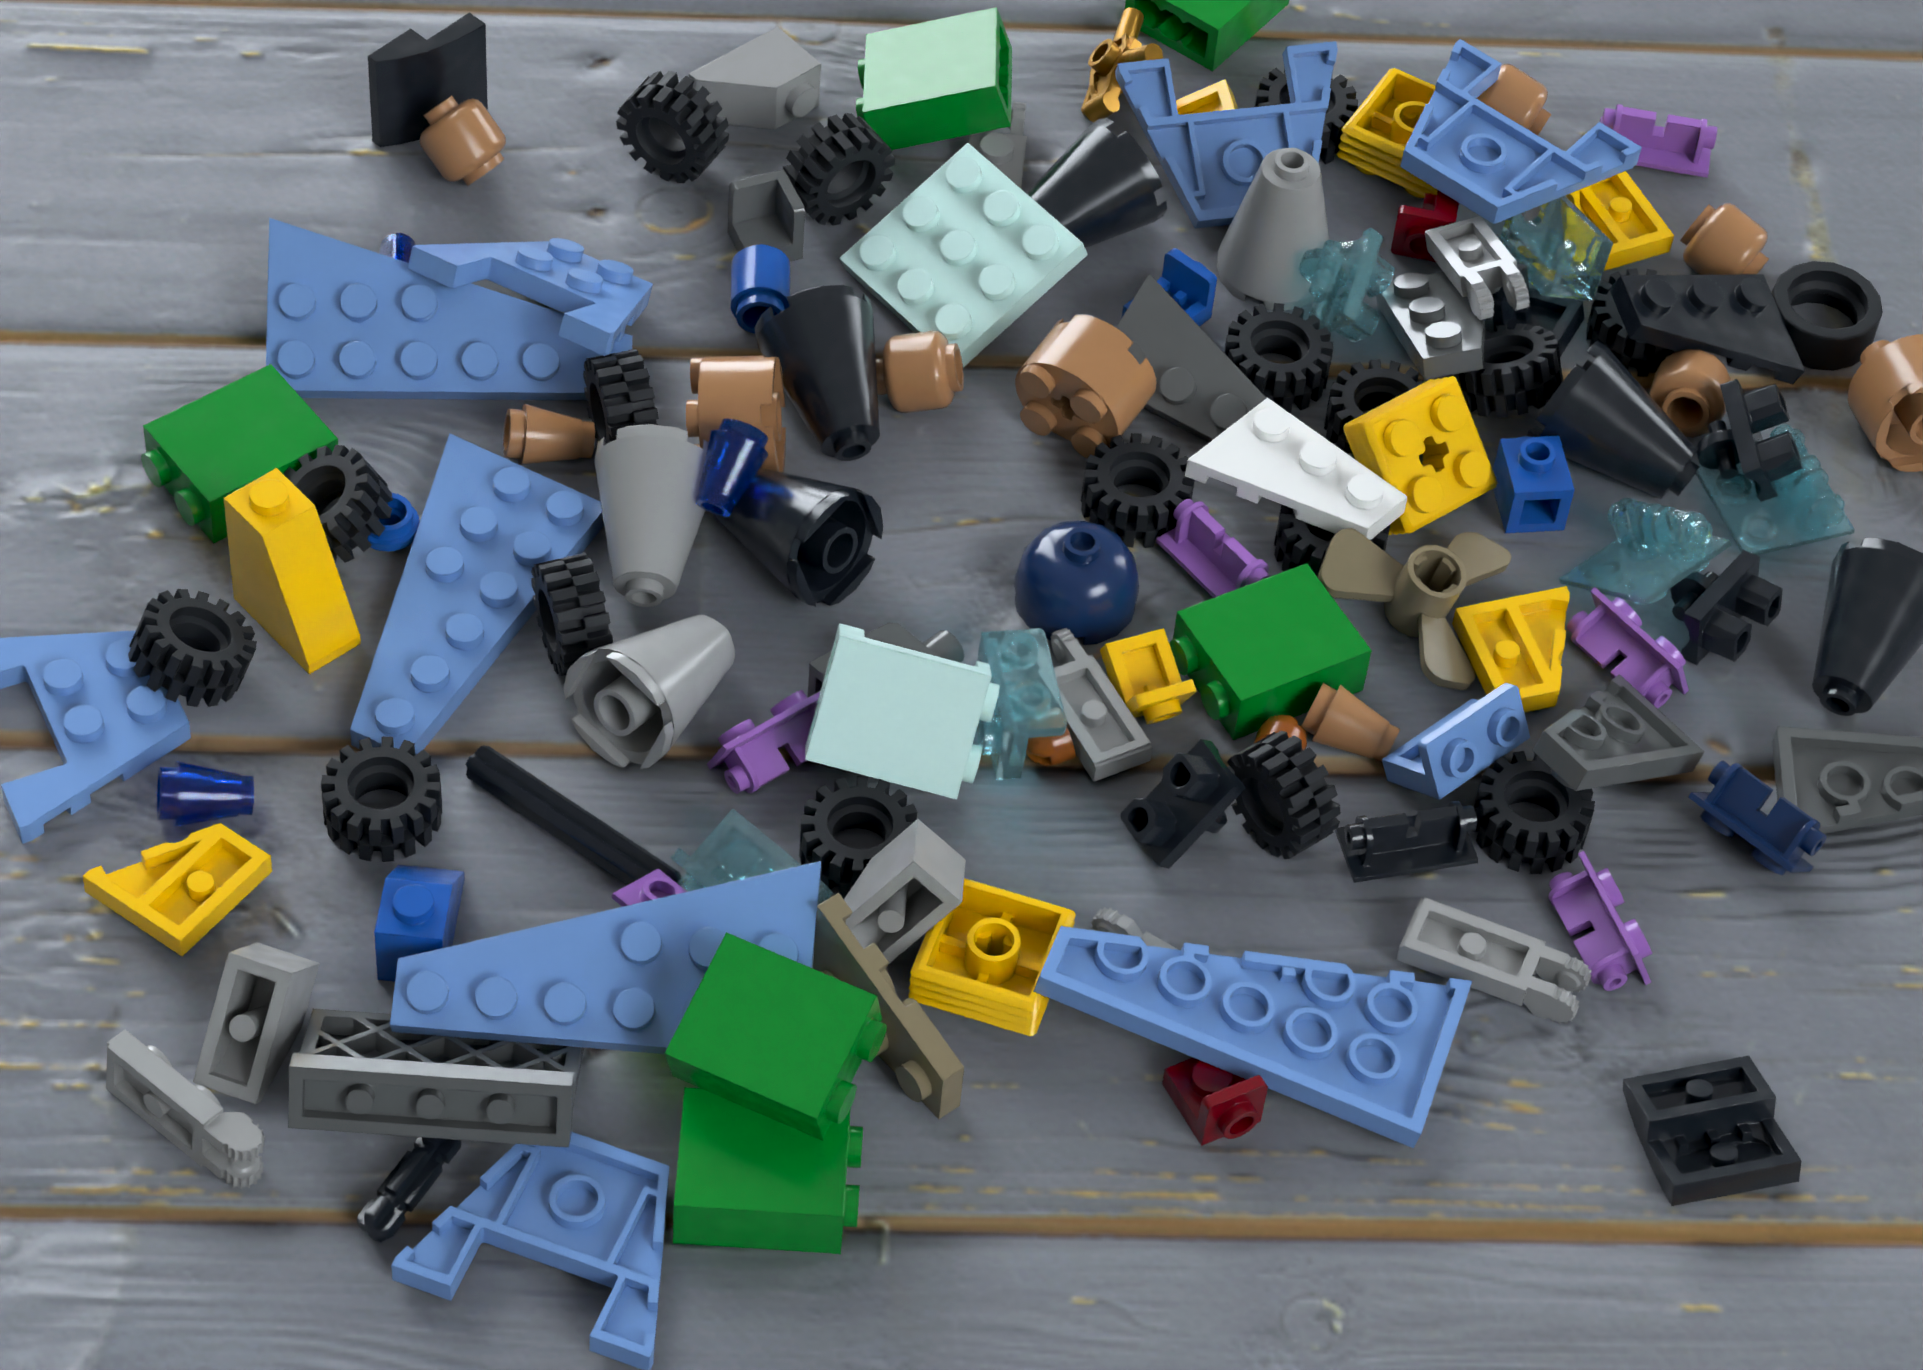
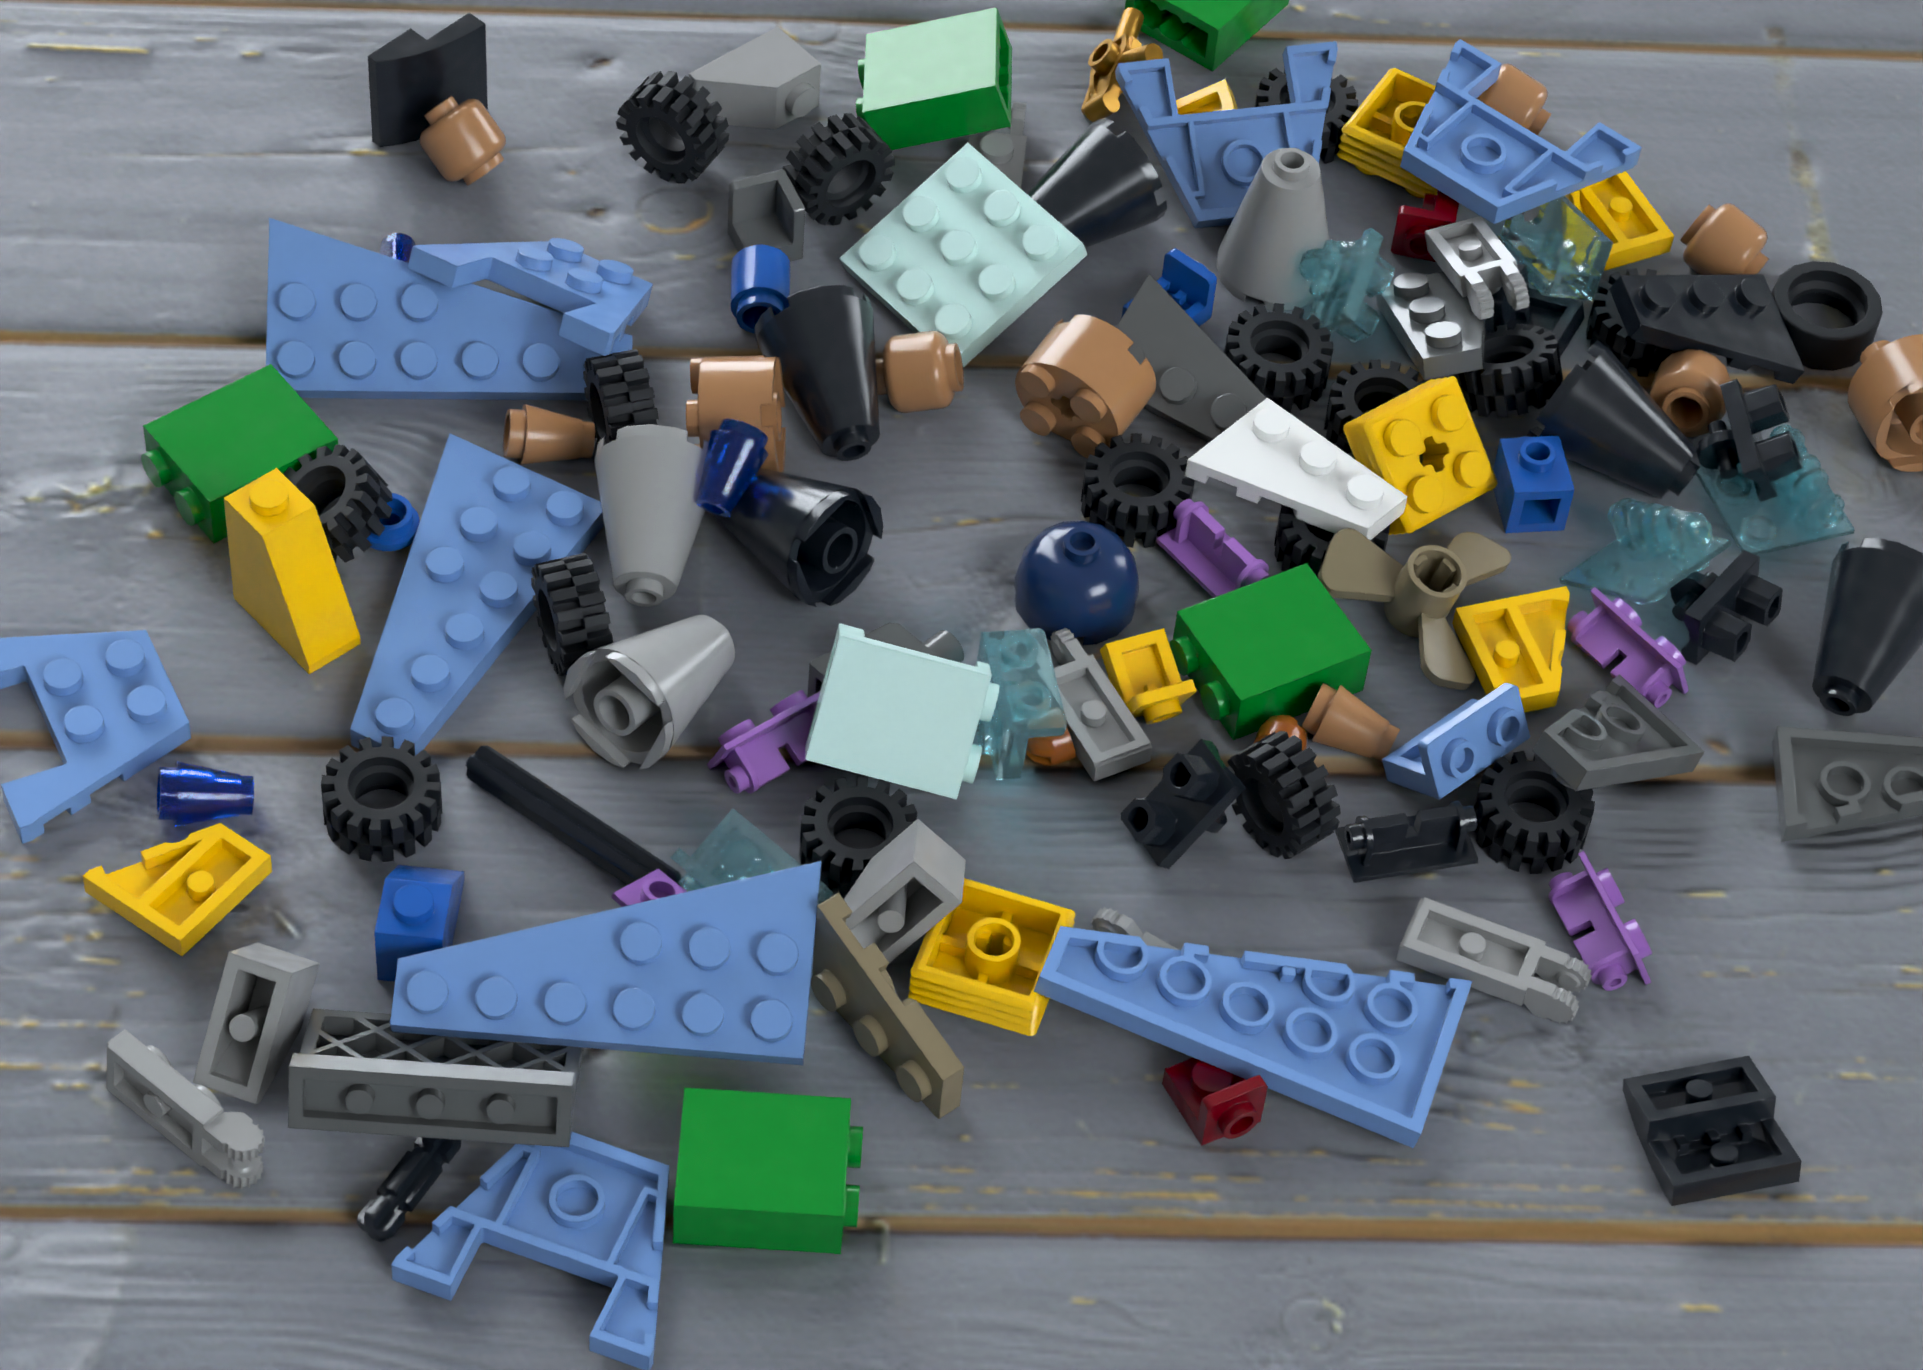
(192, 647): black tyre -> none
(776, 1037): green brick -> none
(1678, 147): medium lavender hinge -> none
(1777, 837): dark blue hinge -> none

